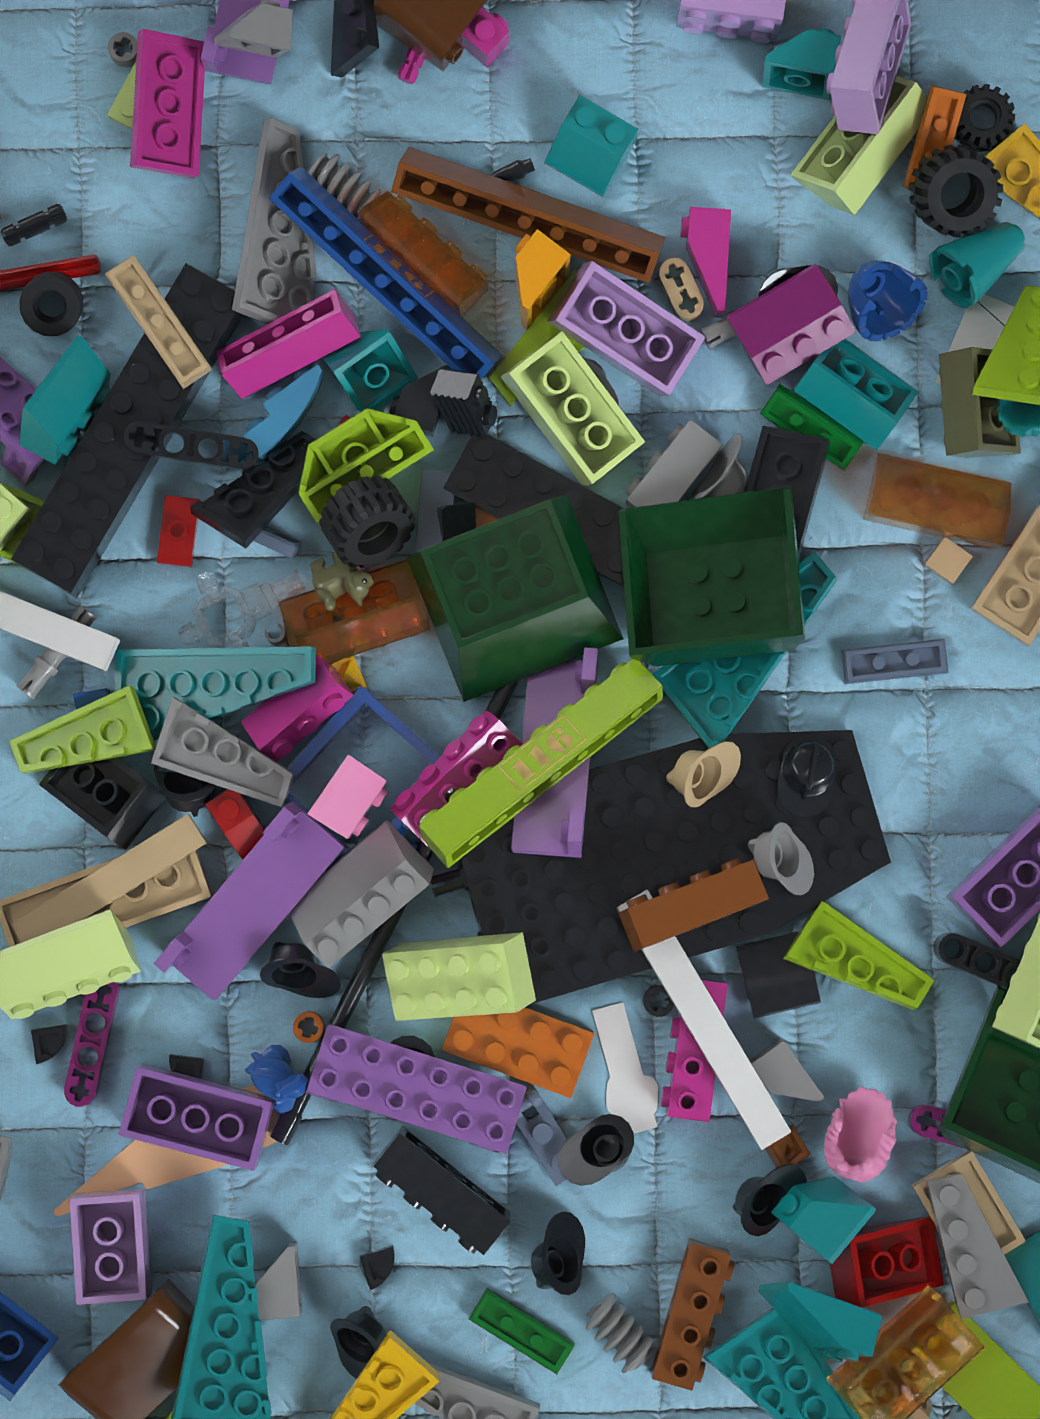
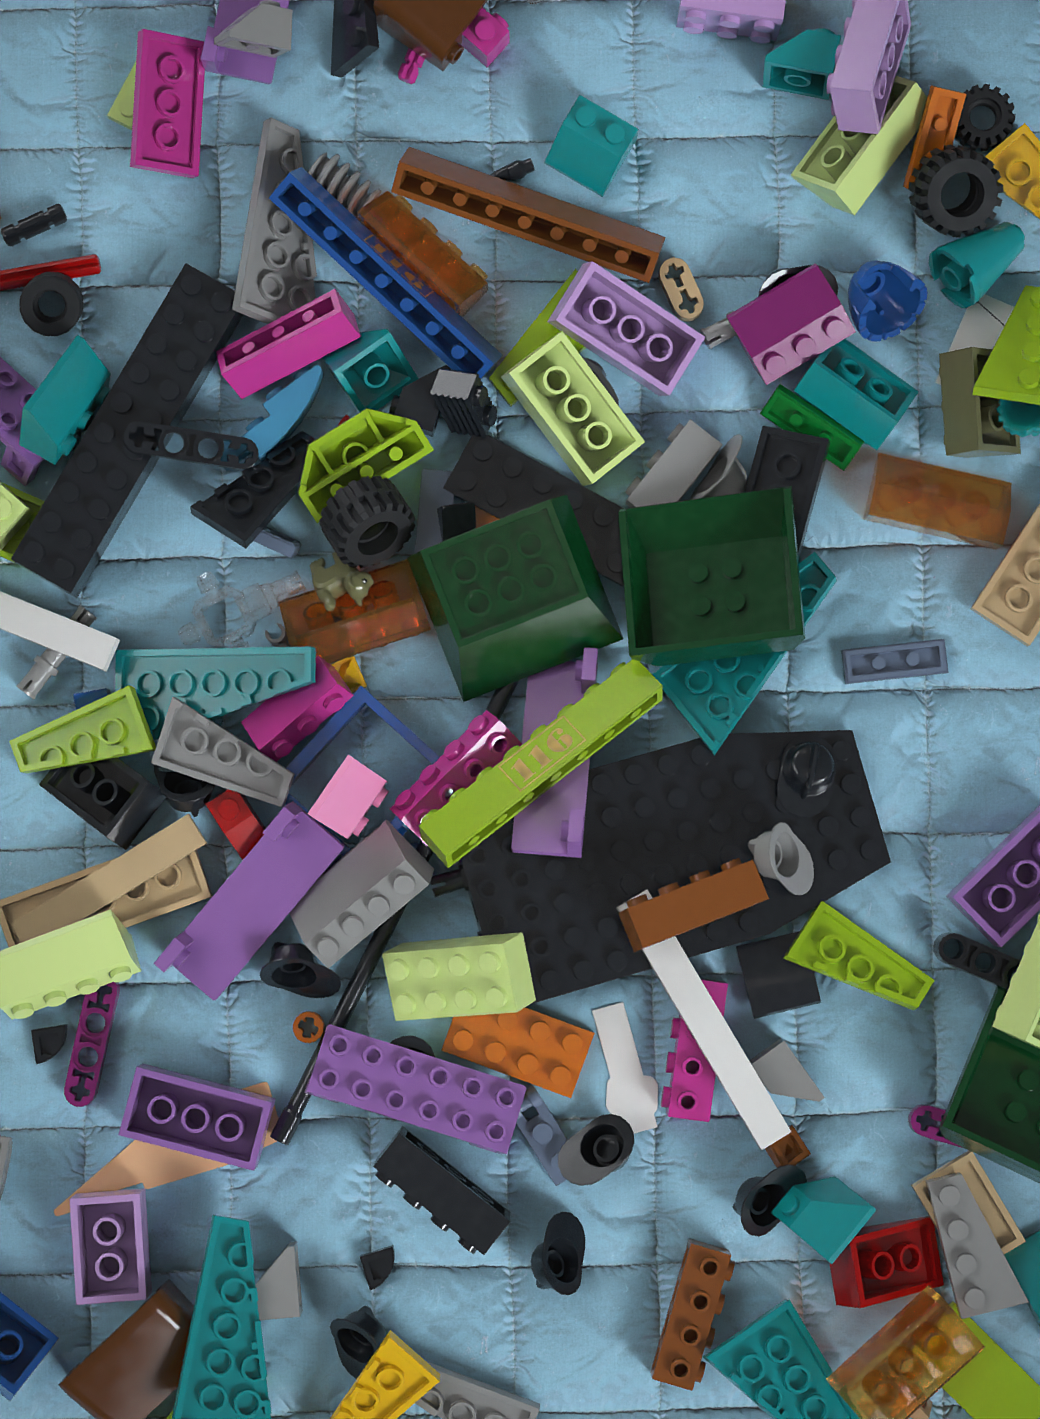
(119, 40): light grey bush -> none
(158, 321): tan tile -> none
(177, 532): red plate -> none
(187, 1065): black tile -> none
(275, 1078): blue hair -> none
(521, 1331): green tile -> none
(540, 273): light orange slope -> none
(620, 1333): light grey piece -> none
(660, 1011): black bush -> none
(705, 773): tan piece -> none
(708, 249): dark pink slope -> none
(824, 1321): teal slope -> none
(860, 1135): bright pink piece -> none
(948, 560): tan tile -> none

